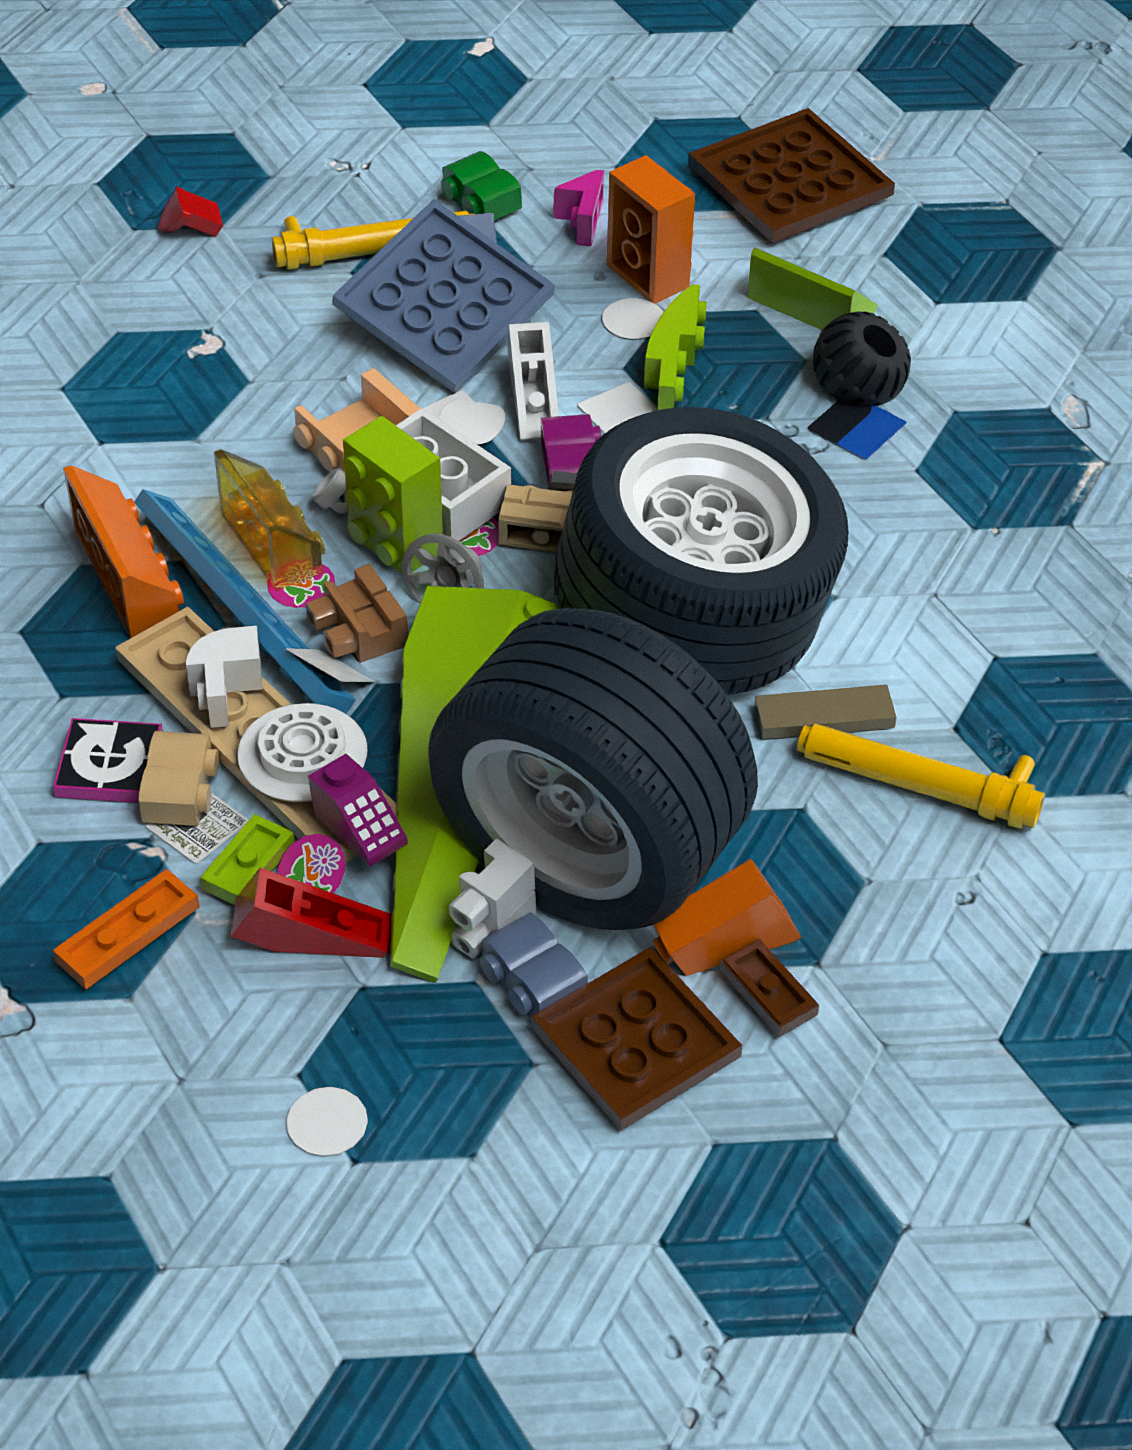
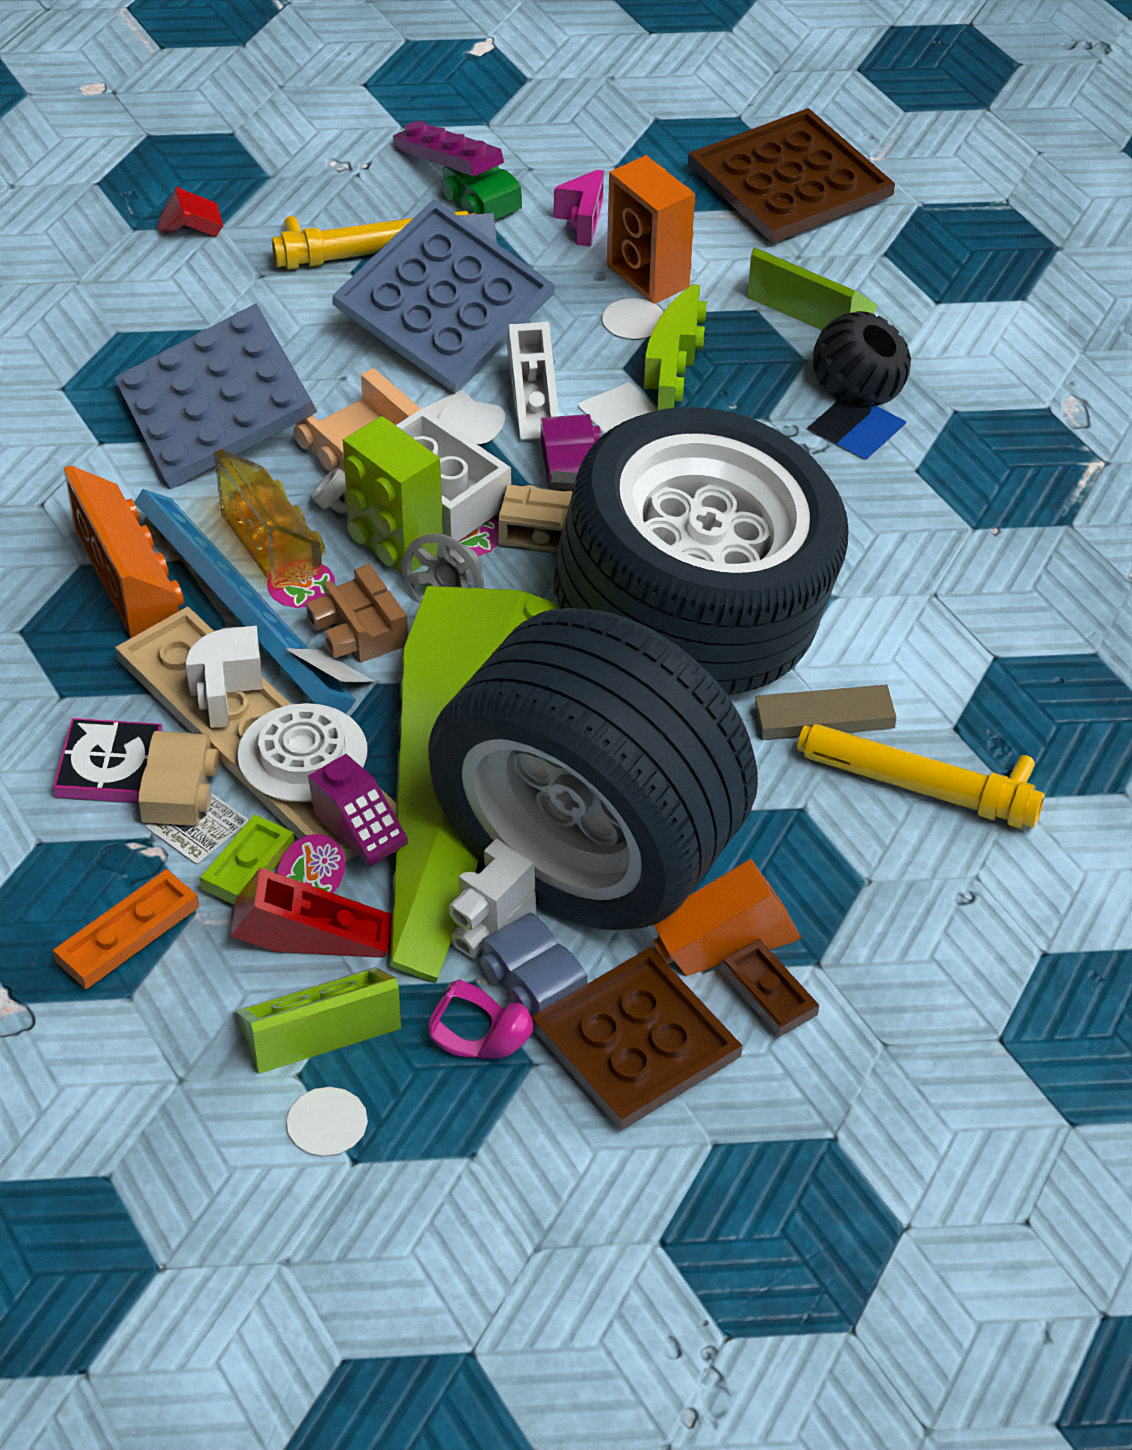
(214, 394): none -> sand blue plate
(321, 1018): none -> lime slope
(448, 148): none -> magenta plate
(508, 1029): none -> dark pink piece

